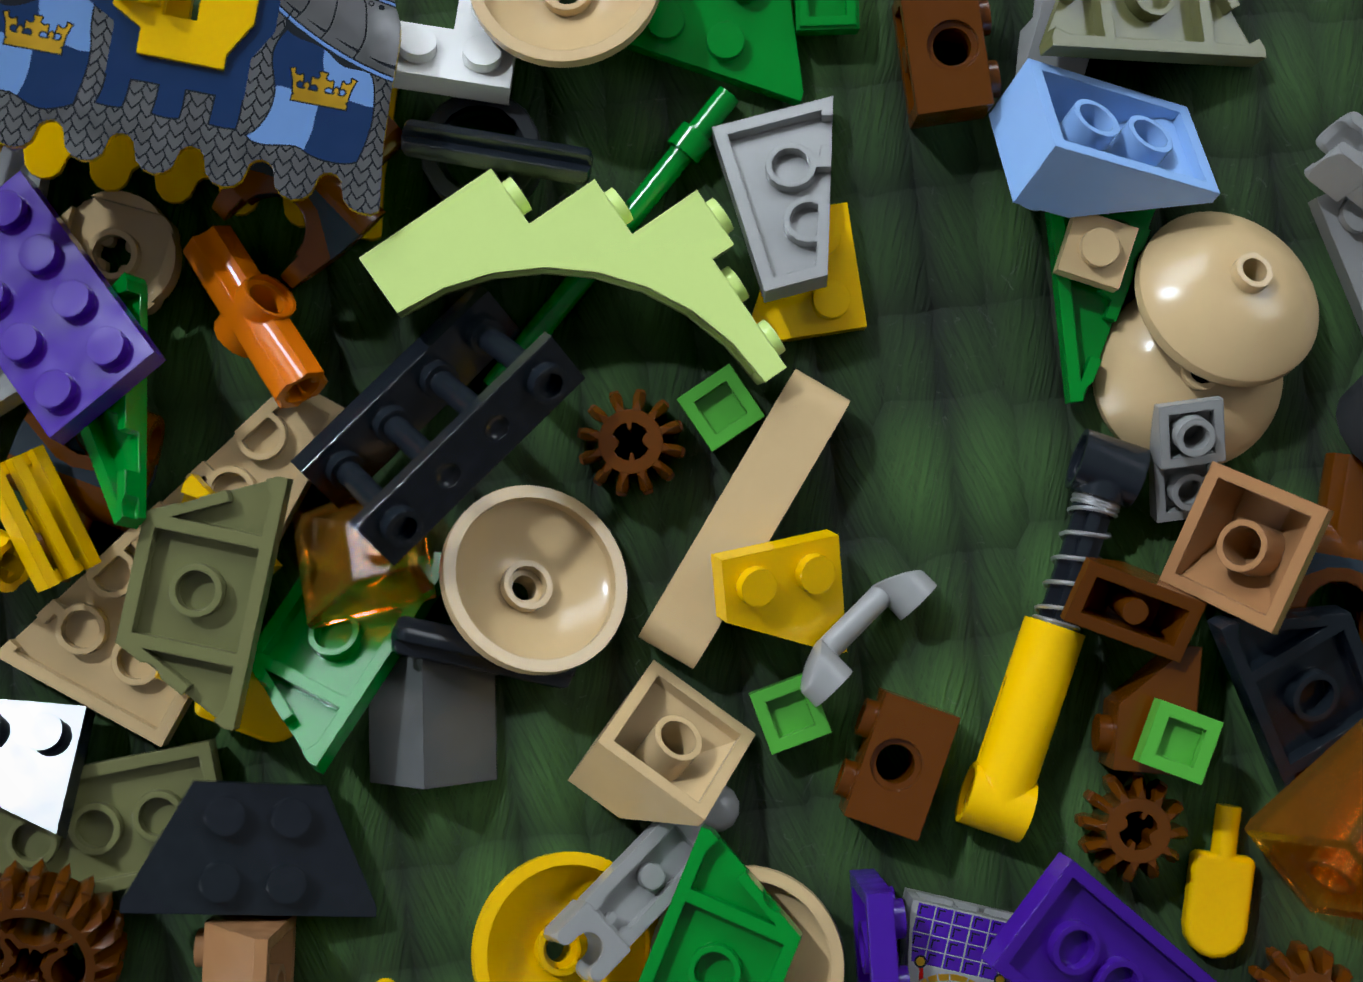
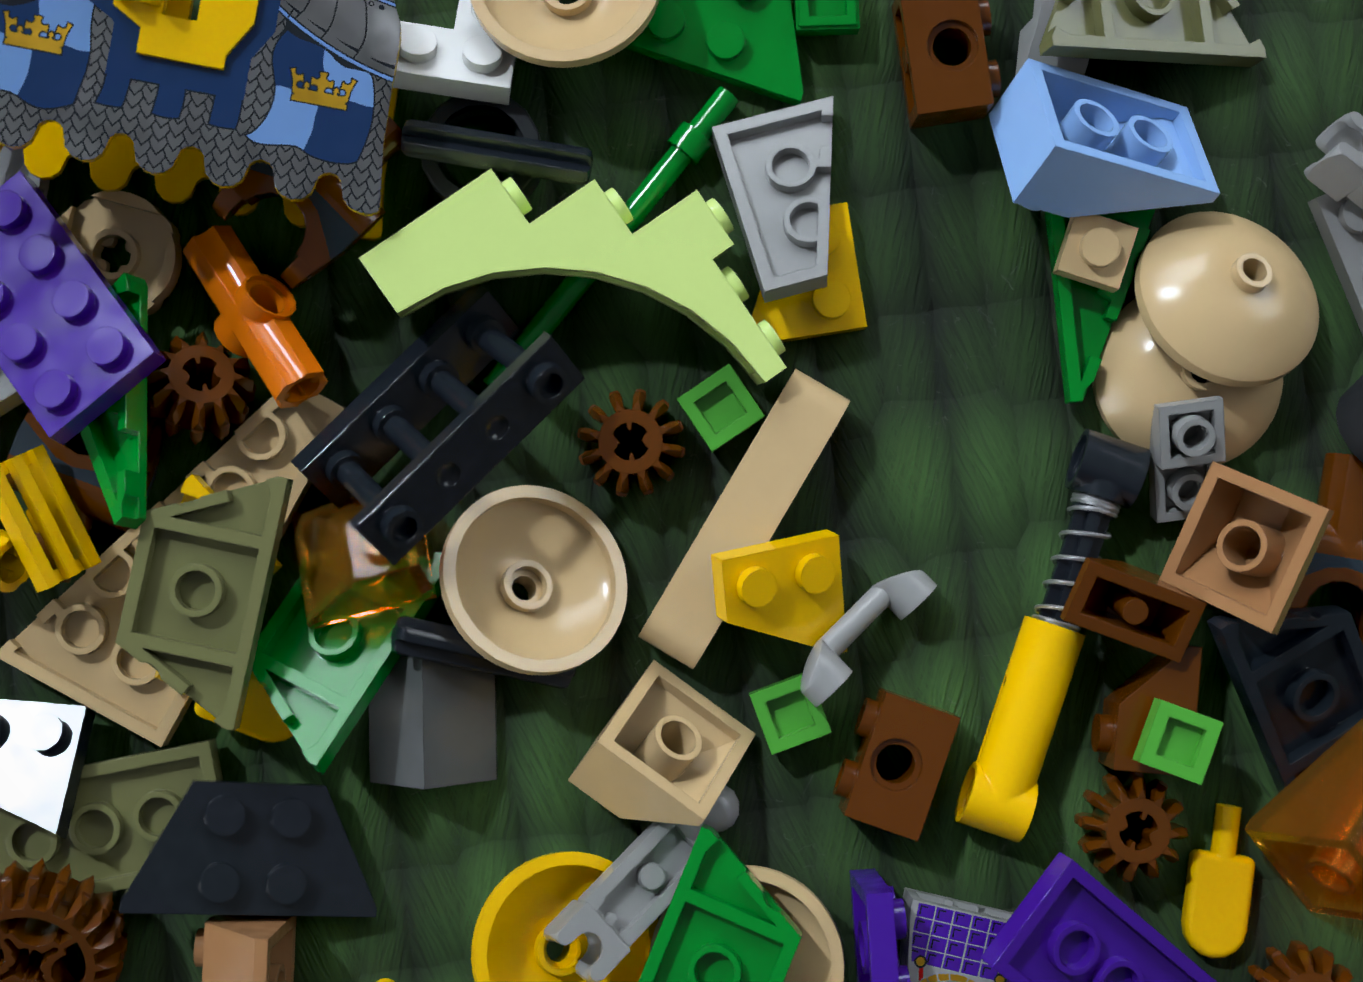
(223, 393): none -> reddish brown gear

